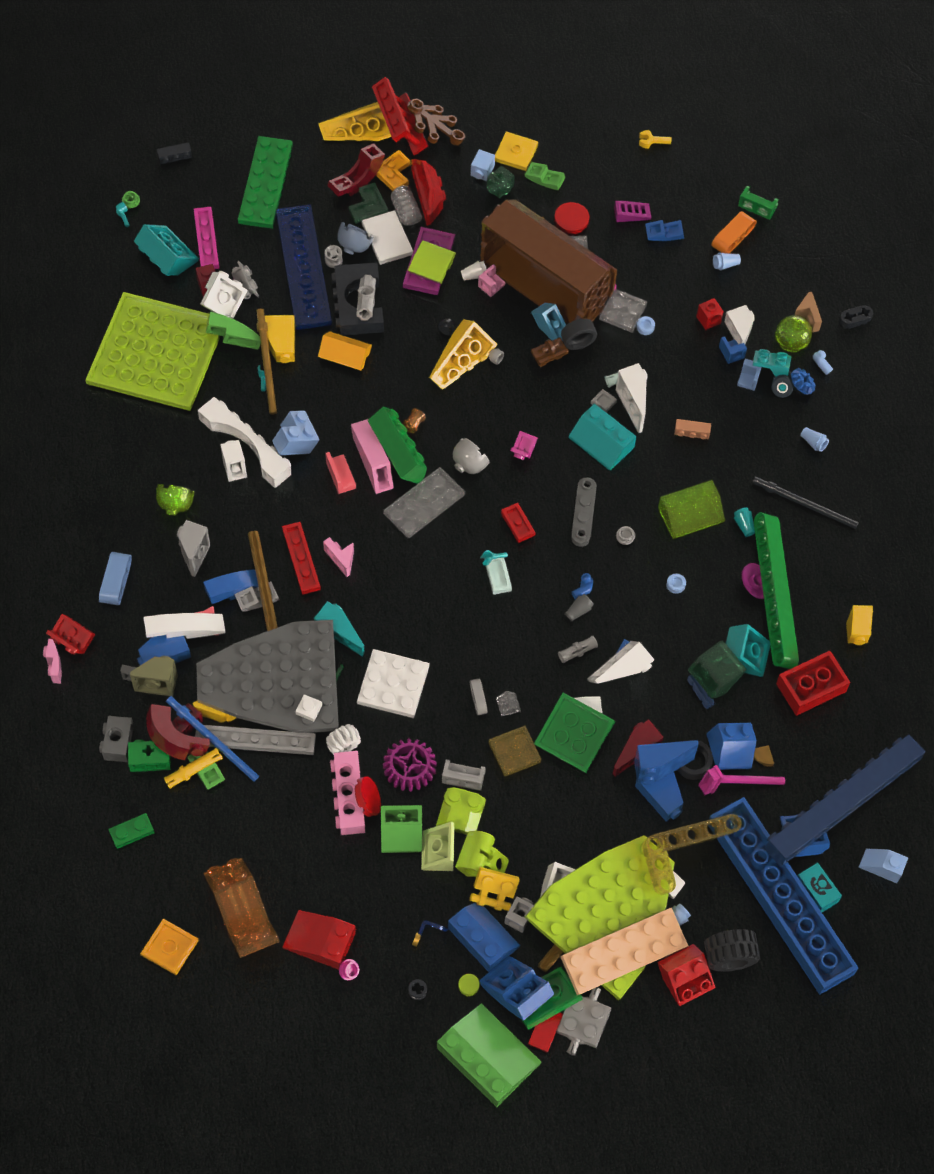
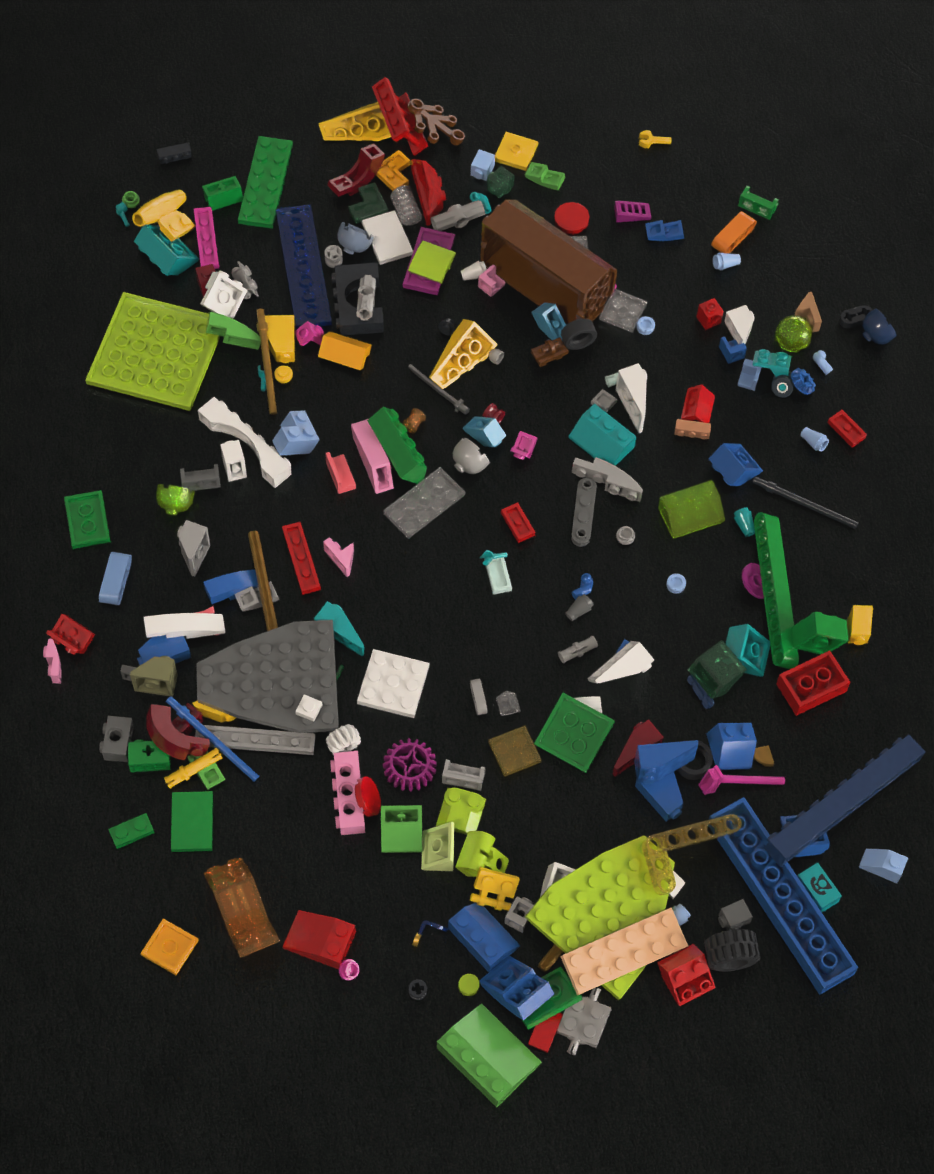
(87, 519): none -> green tile
(164, 211): none -> yellow plate
(192, 821): none -> green tile
(201, 479): none -> dark grey hinge
(223, 193): none -> green hinge
(283, 374): none -> yellow plate
(309, 332): none -> dark pink bracket
(458, 216): none -> light grey piece
(459, 406): none -> flat silver sword
(474, 196): none -> teal arm
(485, 431): none -> dark azure slope
(493, 412): none -> dark red wheel
(616, 480): none -> light grey slope
(698, 404): none -> red panel
(734, 464): none -> blue slope
(735, 915): none -> dark grey brick
(819, 633): none -> green brick
(847, 428): none -> red plate
(877, 328): none -> dark blue cylinder

